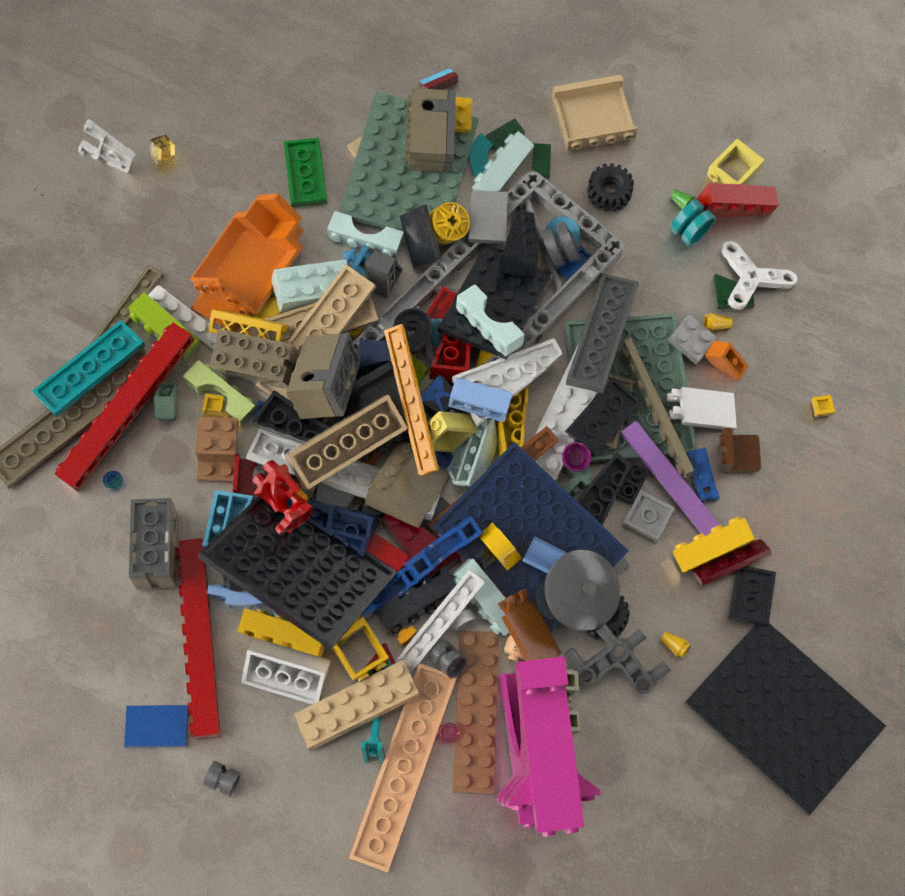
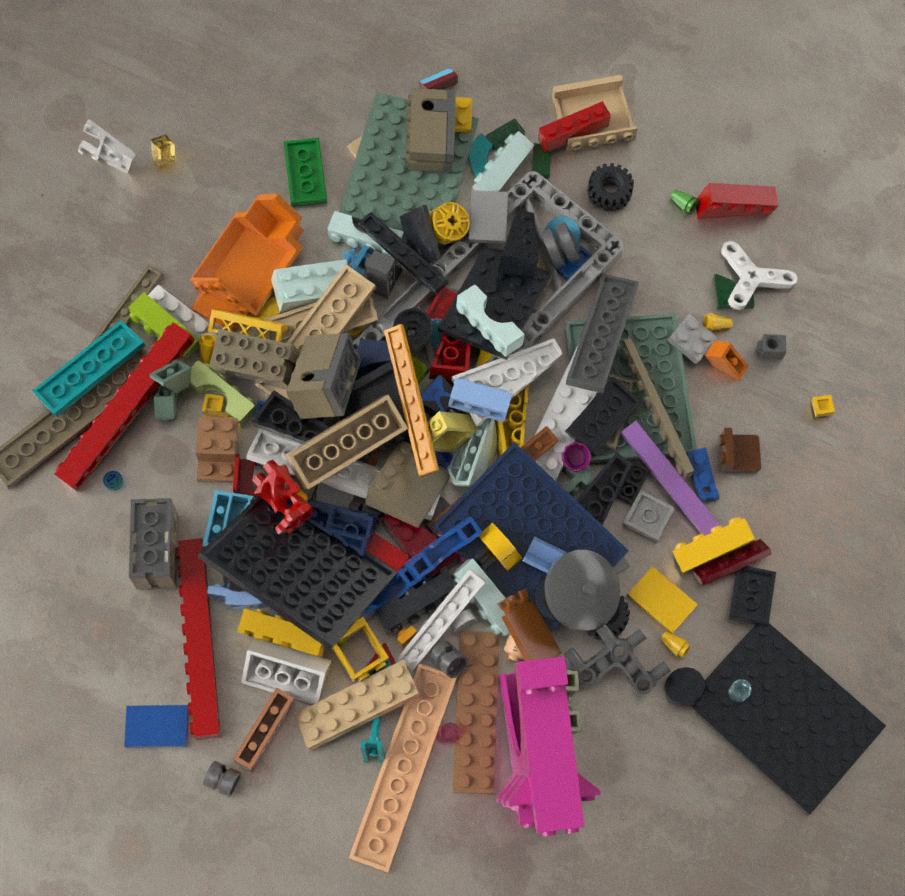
(174, 376): none -> sand green slope
(206, 347): none -> yellow cone
(263, 729): none -> nougat brick
(403, 253): none -> black tile
(574, 125): none -> red brick
(662, 600): none -> yellow tile
(685, 686): none -> black tile
(692, 223): teal wheel -> none
(703, 408): white tile -> none
(737, 693): none -> clear light blue wheel
(745, 155): light yellow window -> none
(777, 341): none -> dark grey brick

